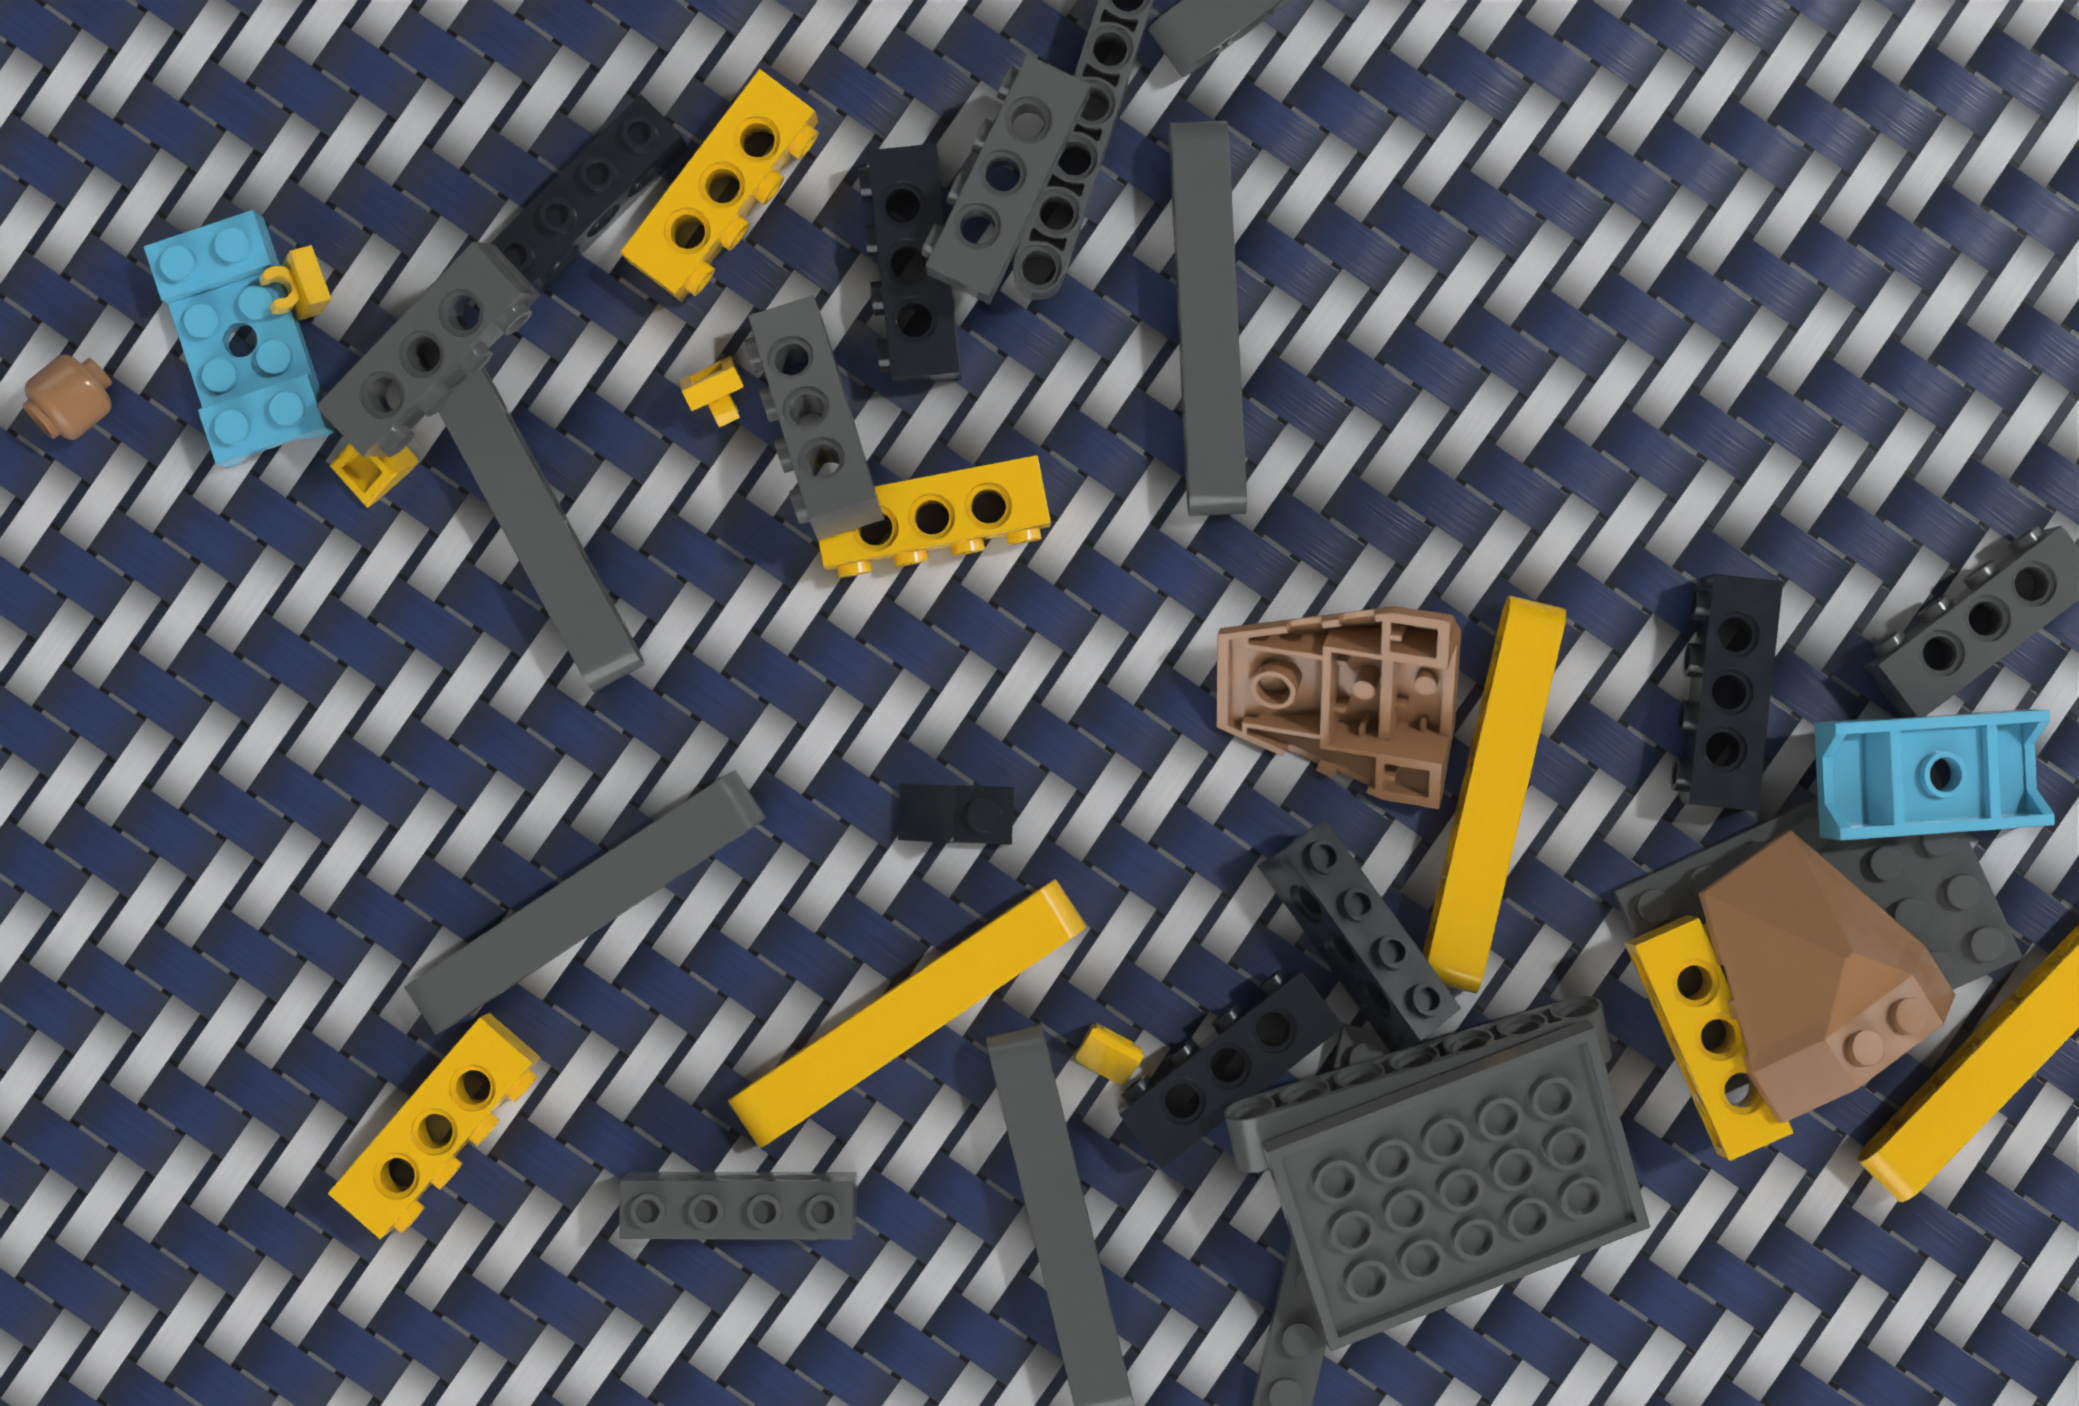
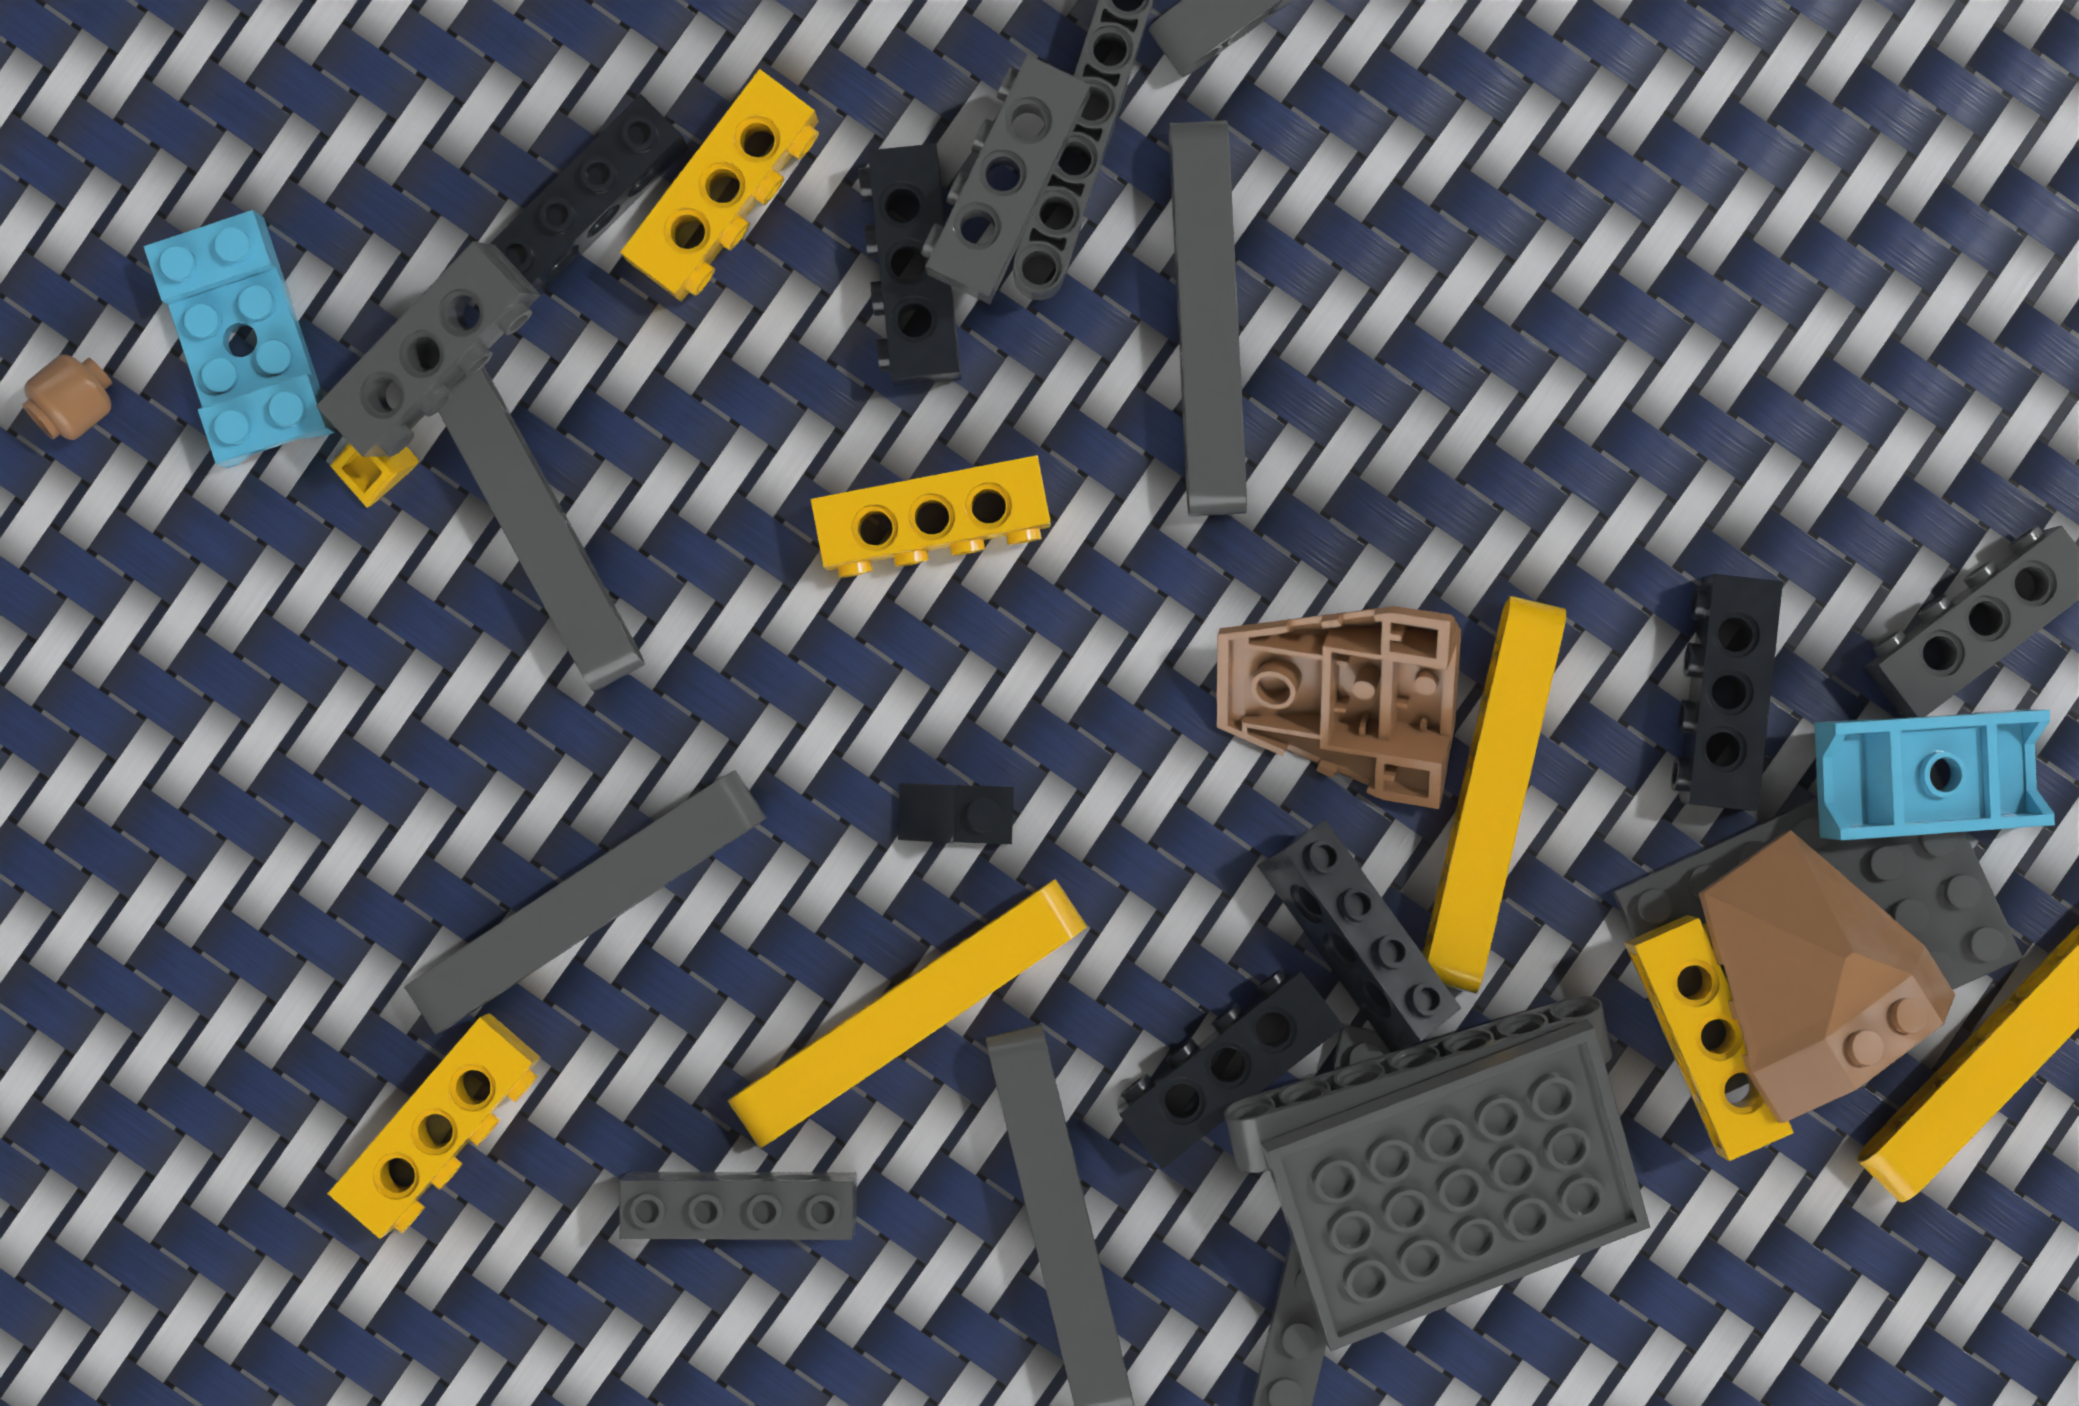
(303, 282): yellow tile -> none
(713, 387): yellow tile -> none
(798, 335): dark grey brick -> none
(1109, 1054): yellow slope -> none

